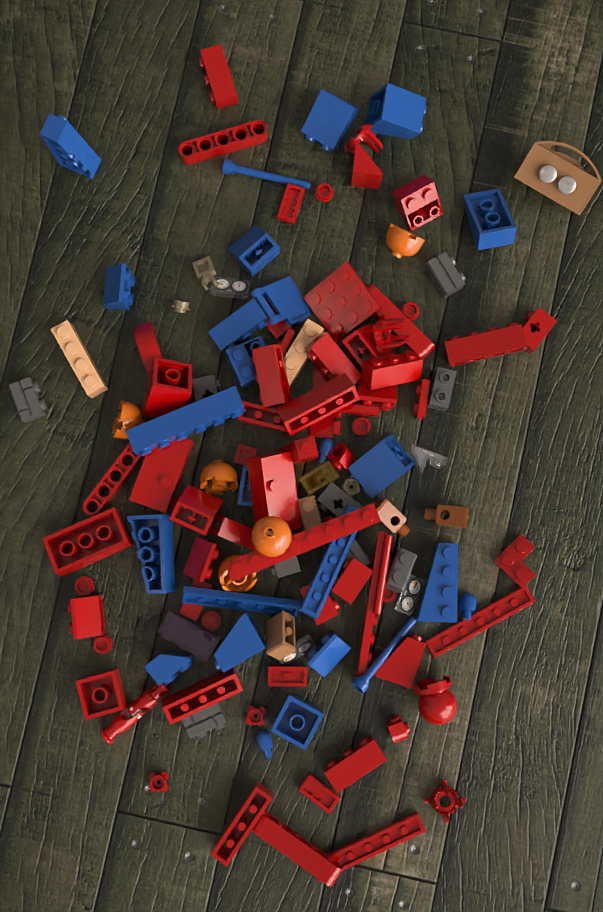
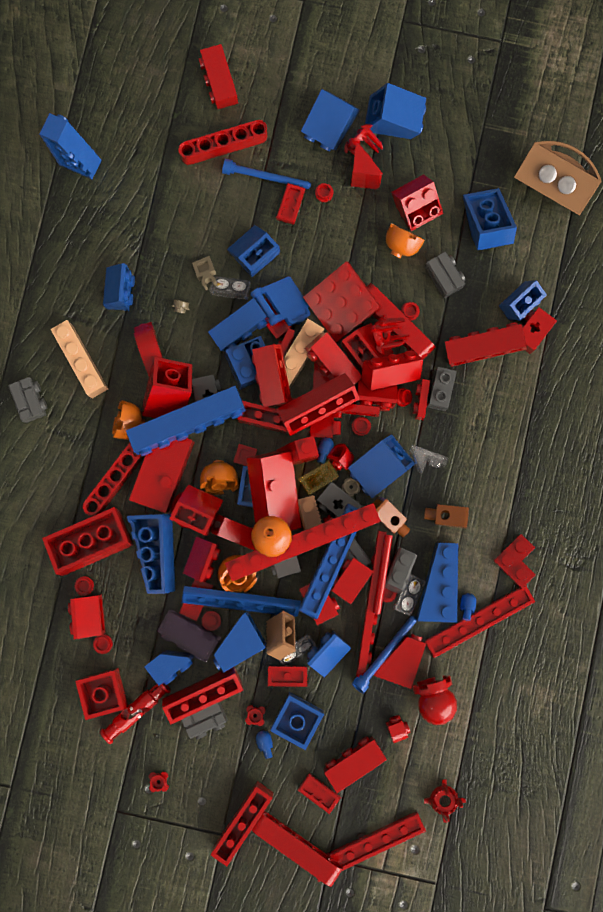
(404, 397): none -> red plate
(522, 300): none -> blue brick

